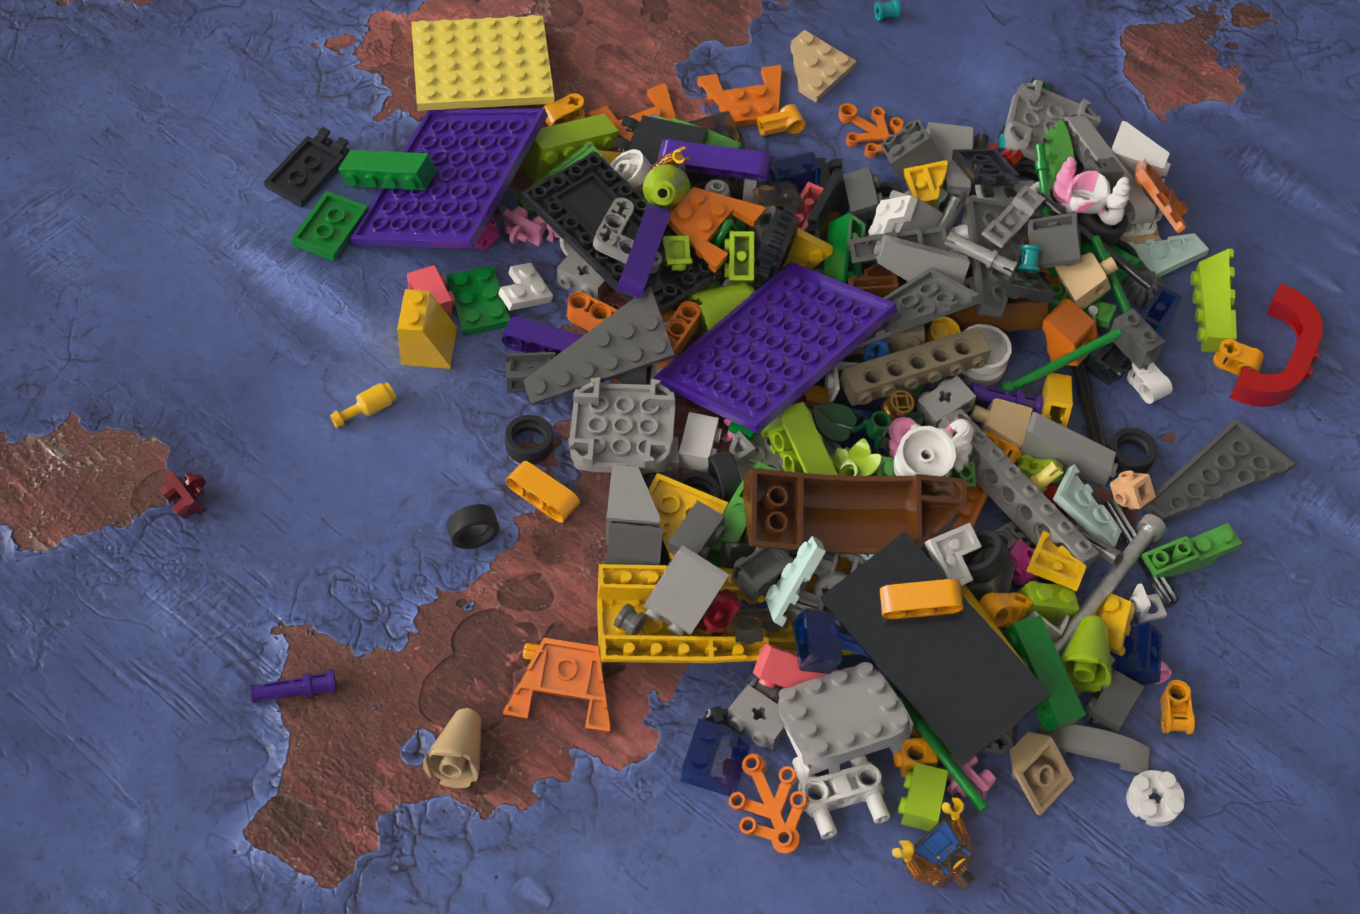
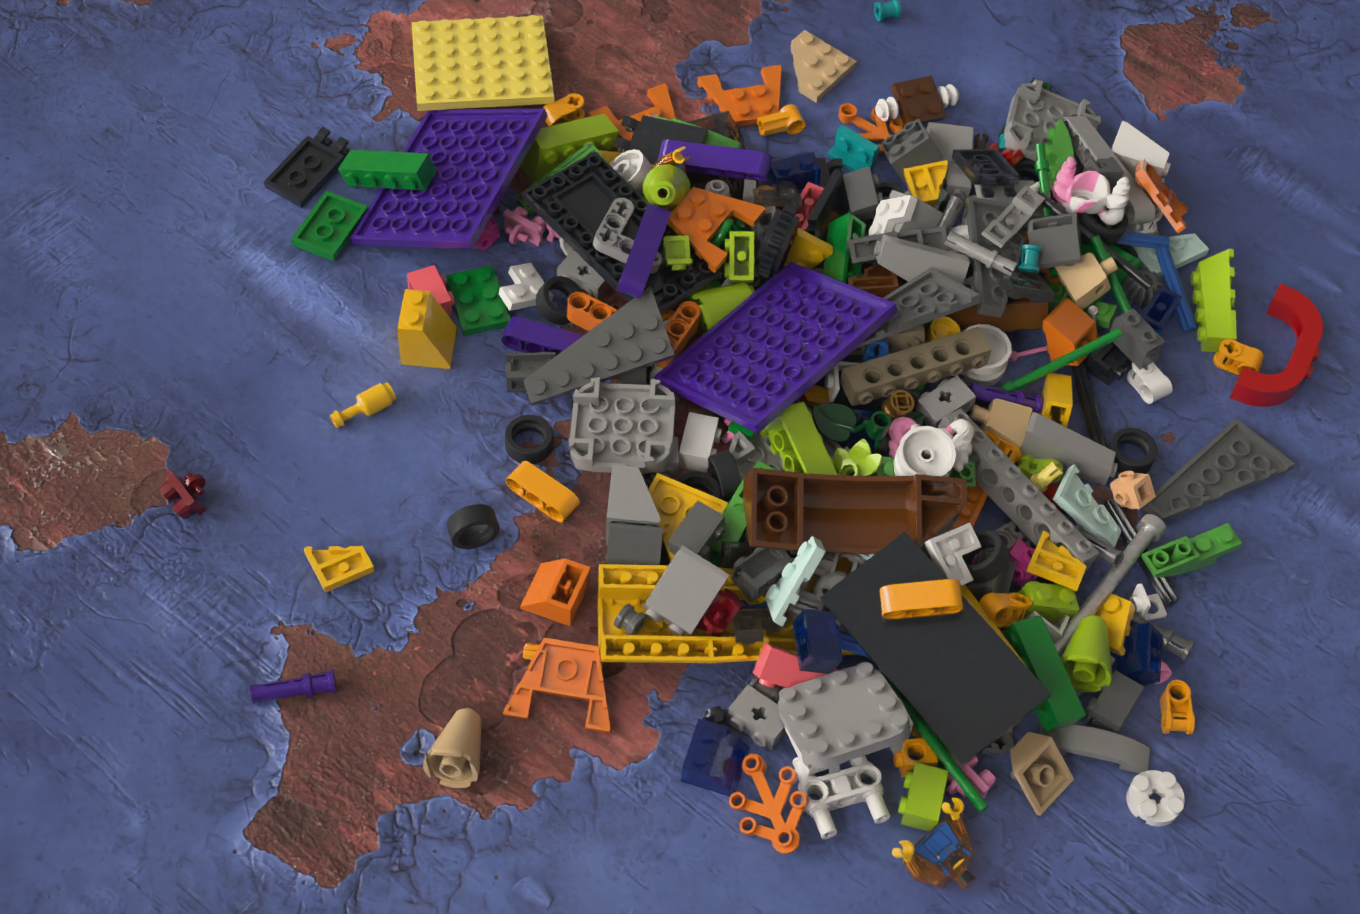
(339, 565): none -> yellow wing
(543, 301): none -> black tyre
(557, 590): none -> orange slope
(853, 149): none -> teal bracket
(917, 100): none -> reddish brown plate
(1013, 357): none -> bright pink hinge
(1143, 240): none -> blue axle
(1168, 637): none -> dark grey pin
(1174, 284): none -> blue axle

